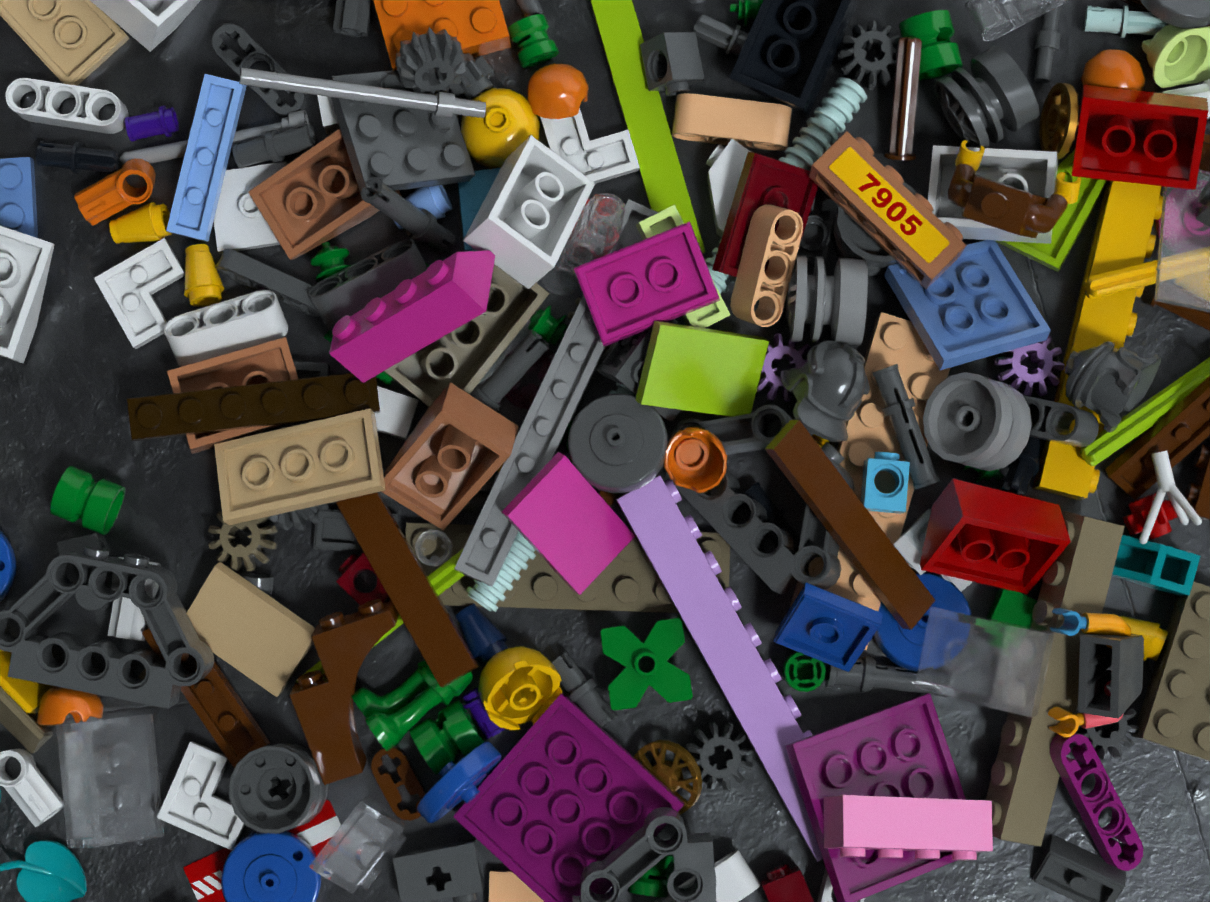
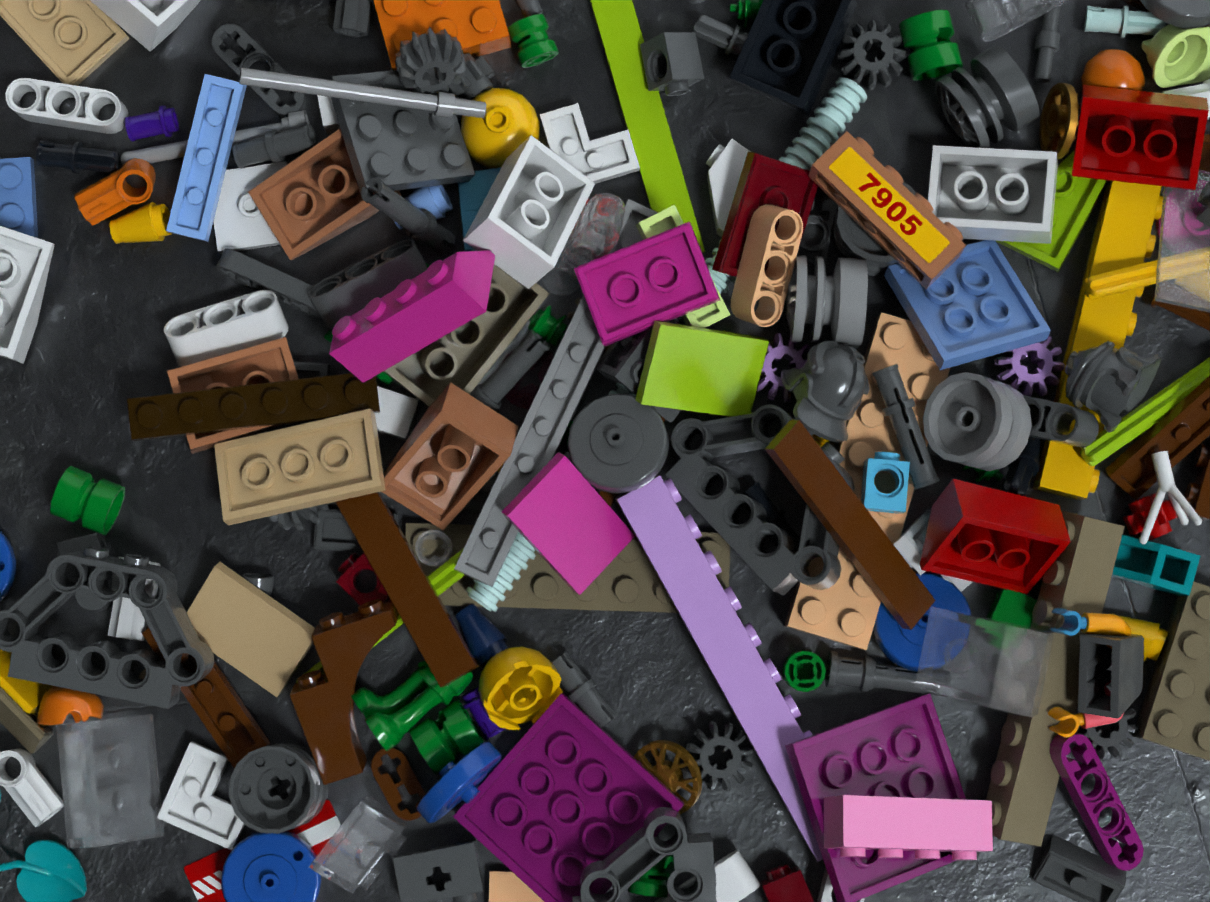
(130, 289): white plate -> none
(202, 279): yellow cone -> none
(242, 552): dark tan gear -> none
(330, 260): green wheel -> none
(557, 91): orange hair -> none
(627, 650): green plant -> none
(695, 459): orange hair -> none
(722, 119): light nougat beam -> none
(828, 627): blue tile -> none
(904, 99): reddish brown axle -> none
(1005, 205): reddish brown torso -> none

